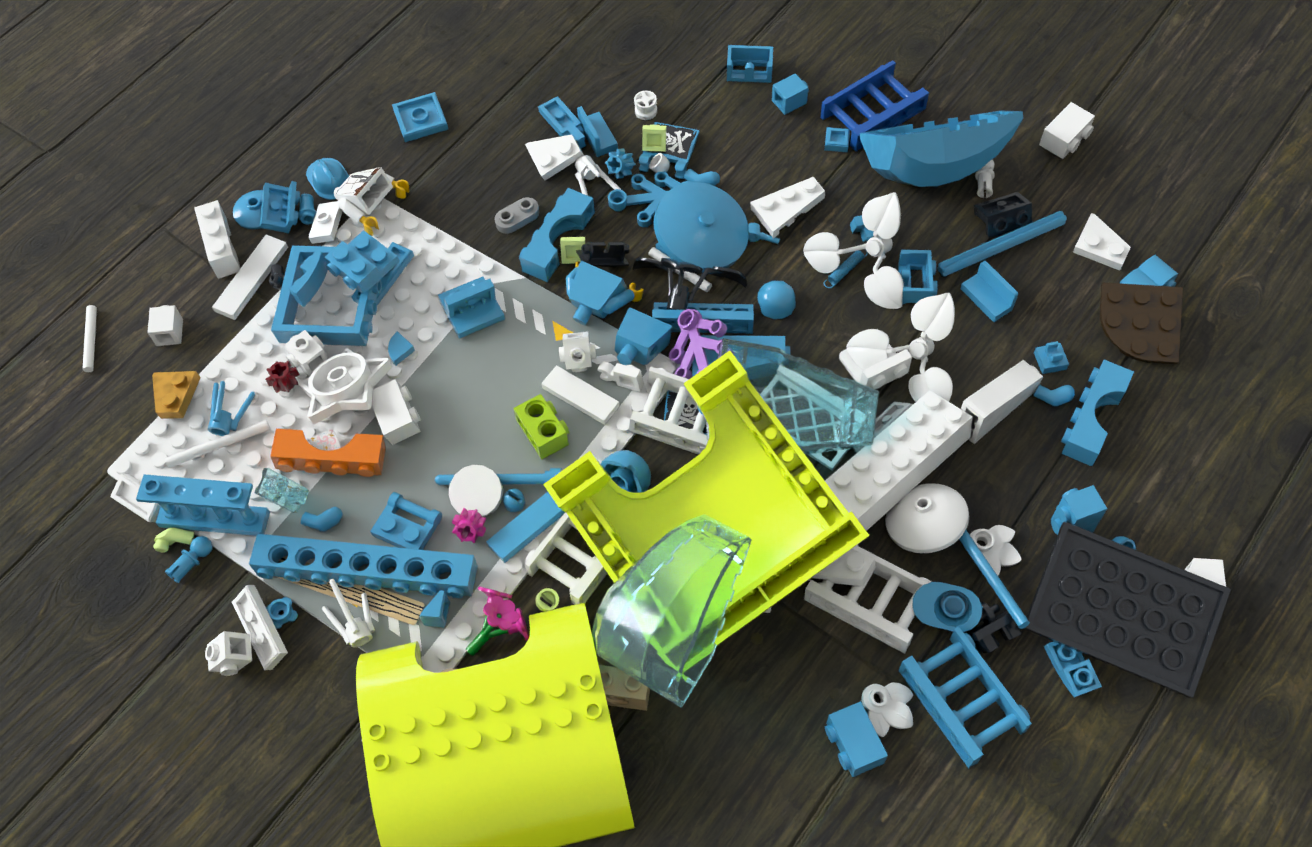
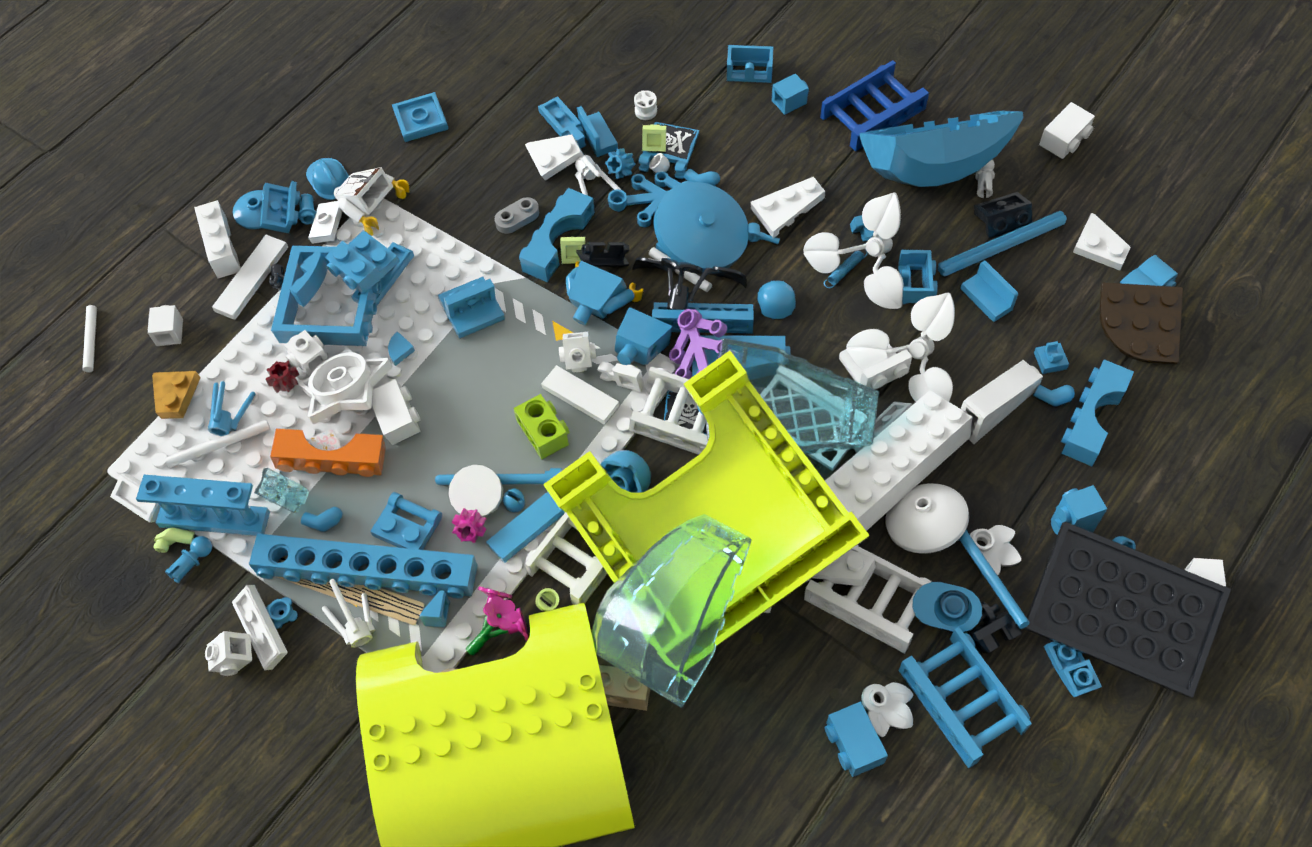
(837, 139): dark azure tile -> none

